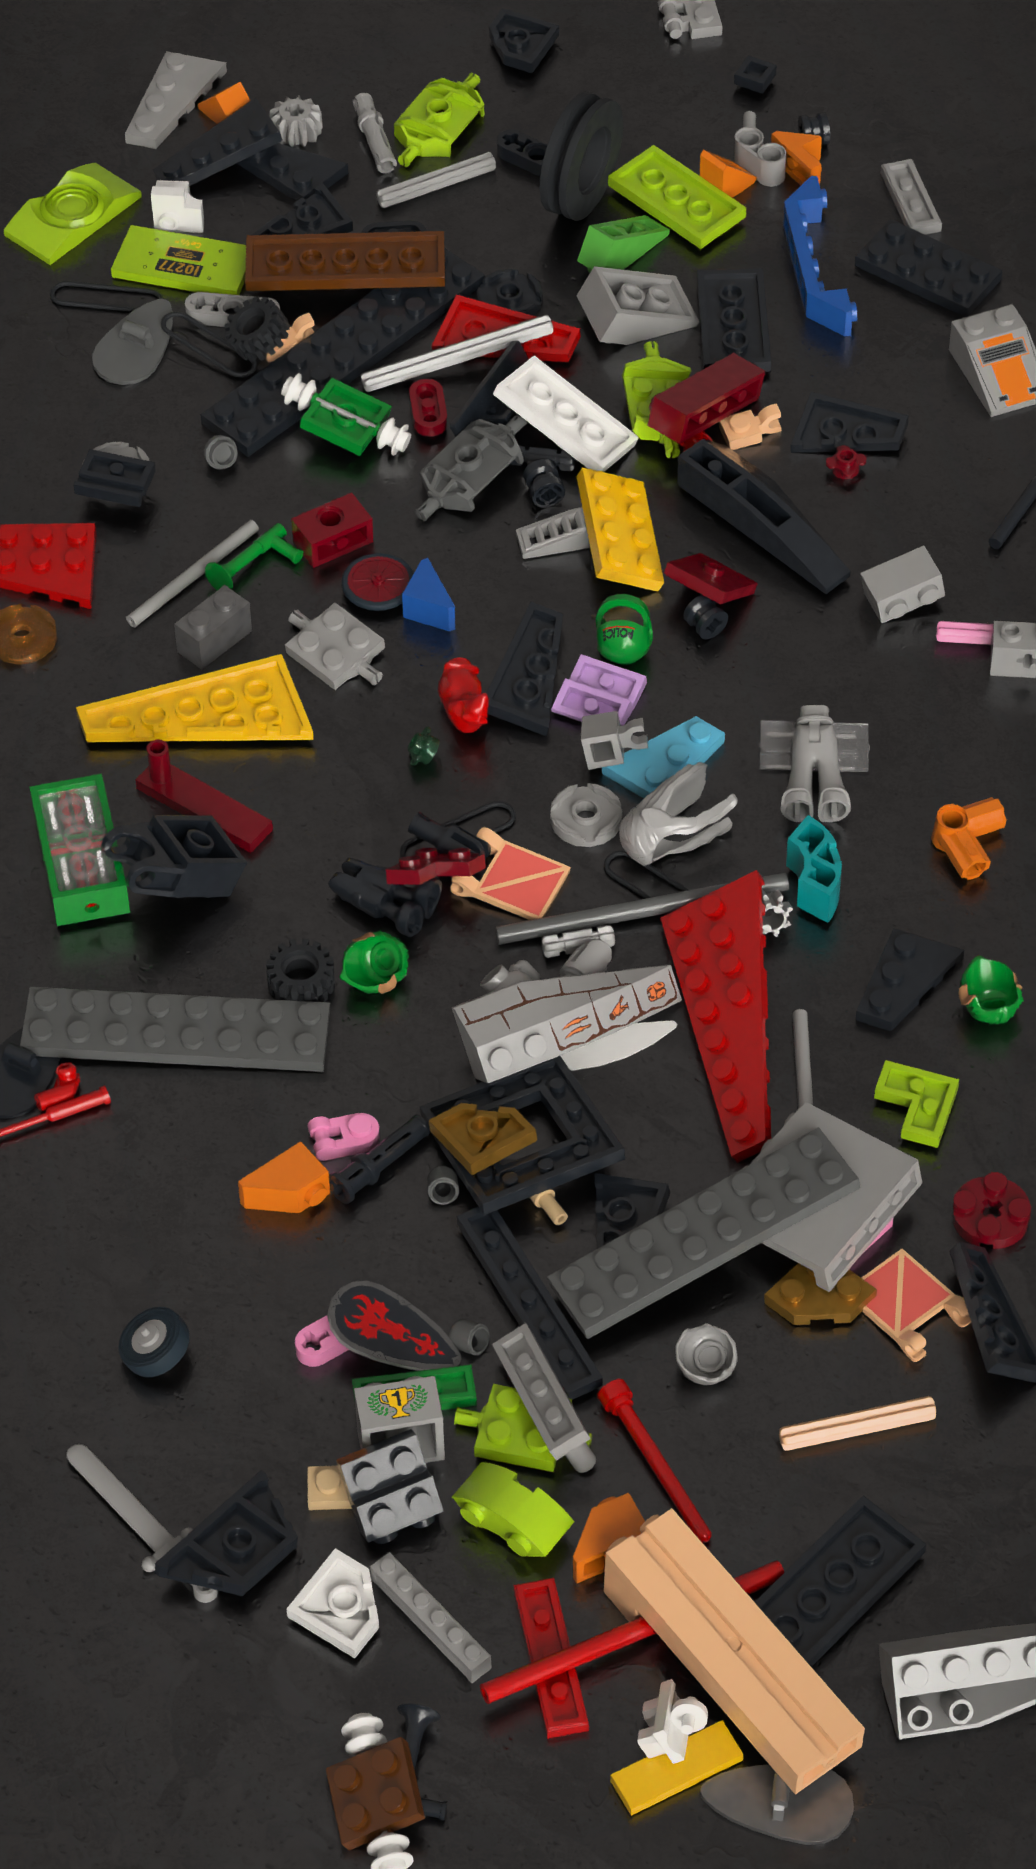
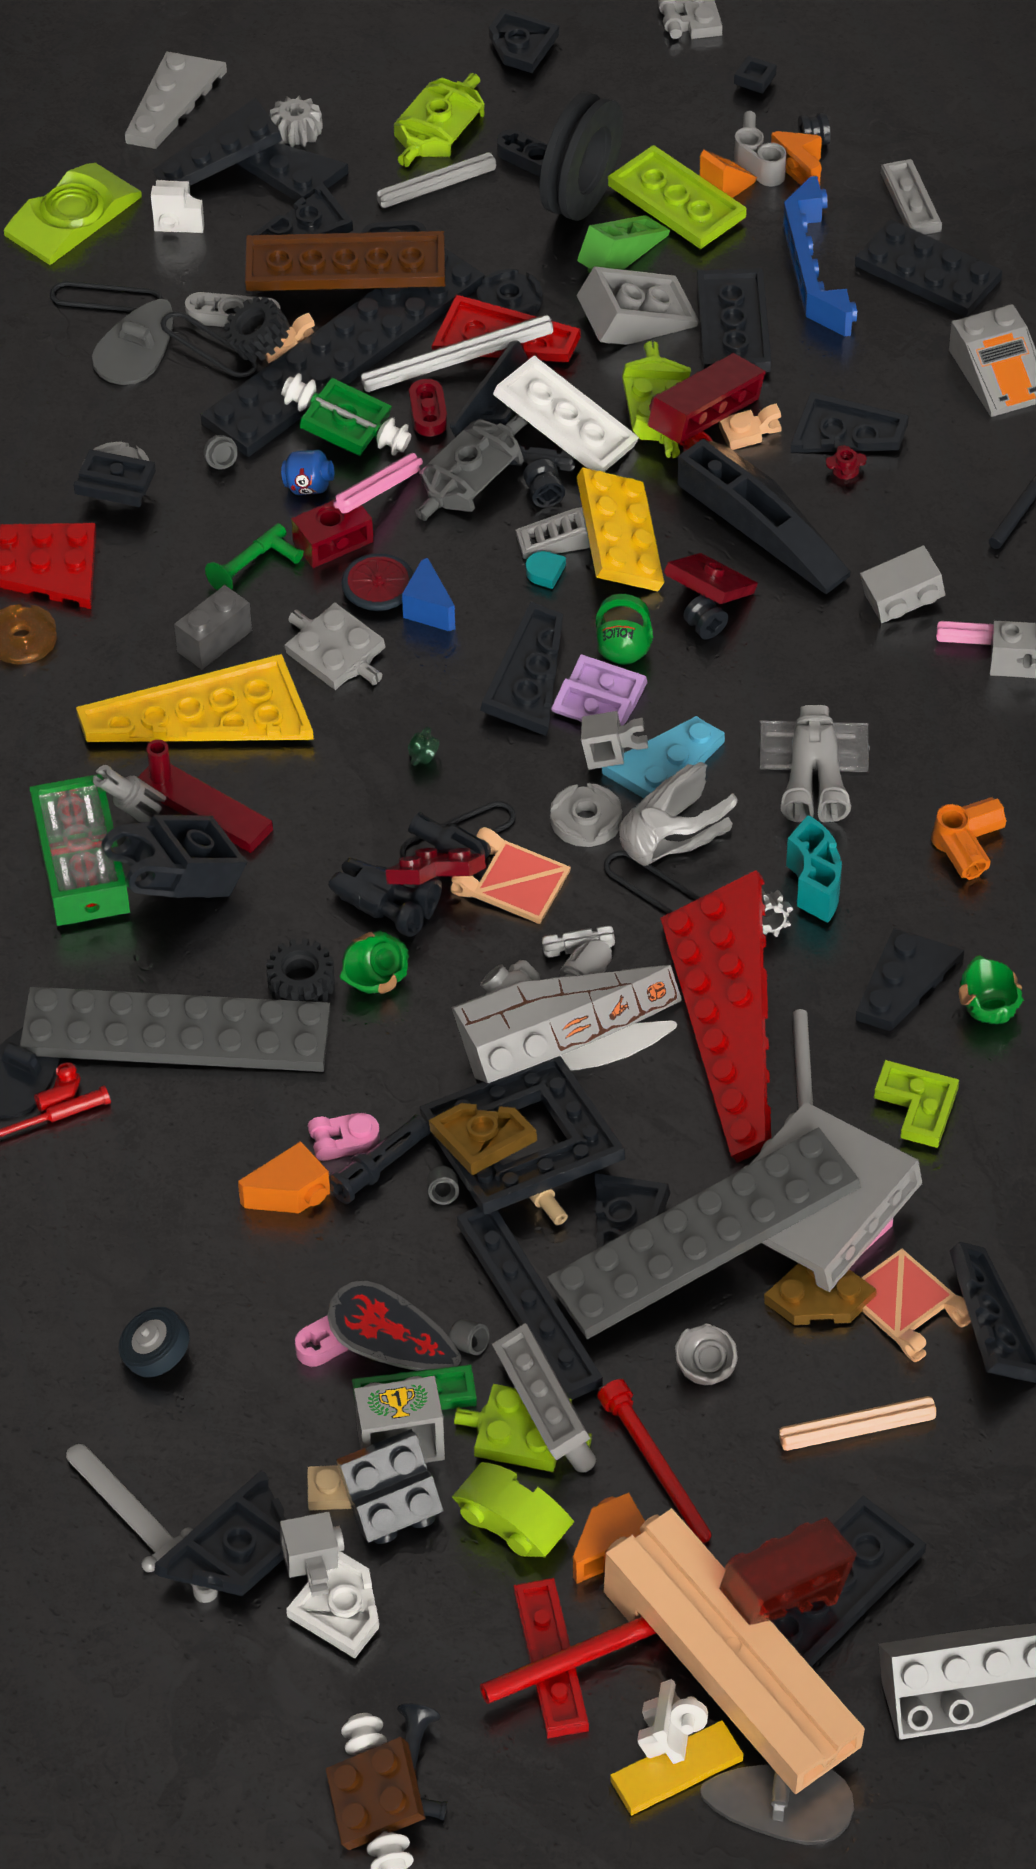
(129, 793): none -> light grey arm
(181, 261): lime tile -> none
(191, 574): light grey piece -> none
(224, 102): orange slope -> none
(307, 472): none -> blue head
(311, 1548): none -> light grey brick
(371, 124): light grey pin -> none
(378, 483): none -> bright pink axle
(431, 1617): light grey piece -> none
(462, 696): red animal -> none
(545, 568): none -> teal tile
(617, 912): dark grey piece -> none
(789, 1573): none -> clear red wedge
(994, 1192): dark red plate -> none

